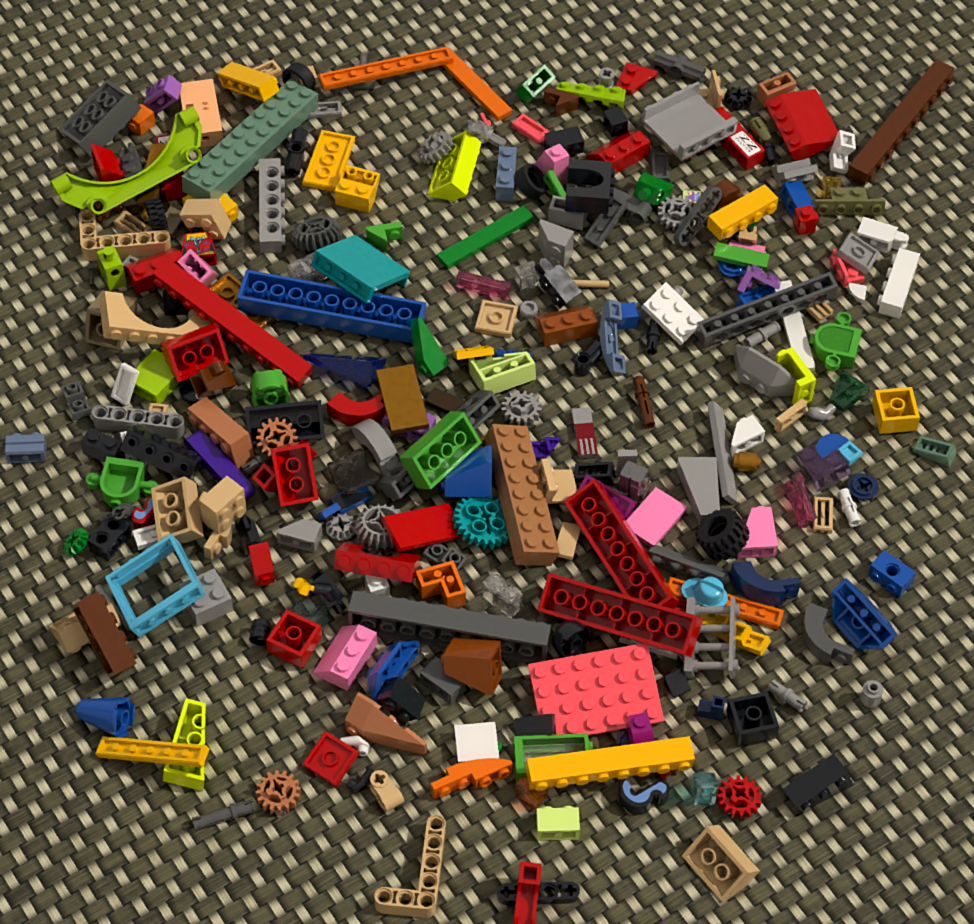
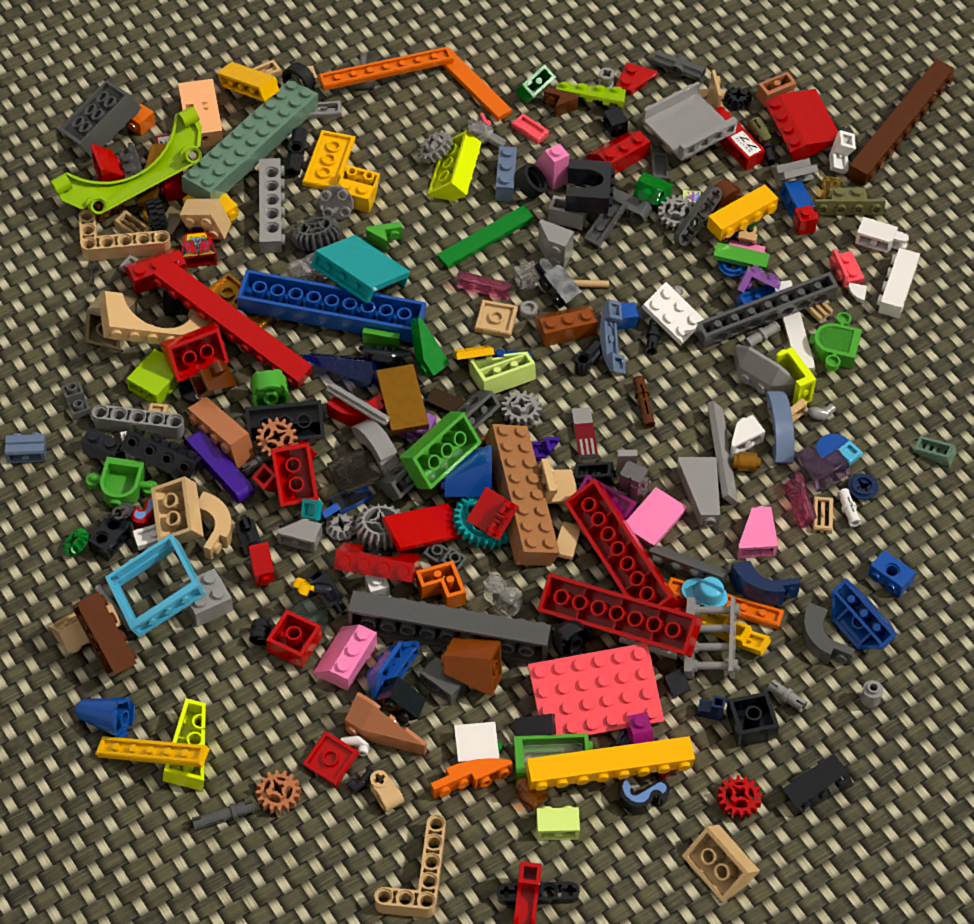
(107, 262): lime torso -> none
(125, 383): white tile -> none
(162, 94): medium lavender brick -> none
(197, 268): bright pink slope -> none
(223, 505): tan brick -> none
(311, 509): none -> teal tile
(336, 202): none -> light grey dish
(358, 404): none -> light grey axle
(380, 337): none -> bright green tile
(384, 352): none -> black wheel
(492, 513): none -> red hinge
(553, 184): bright green tile -> none
(569, 138): black brick -> none
(704, 788): clear light blue slope -> none
(722, 534): black tyre -> none
(782, 427): none -> sand blue slope
(848, 391): clear green wing -> none
(858, 253): light grey tile -> none
(895, 410): yellow brick -> none

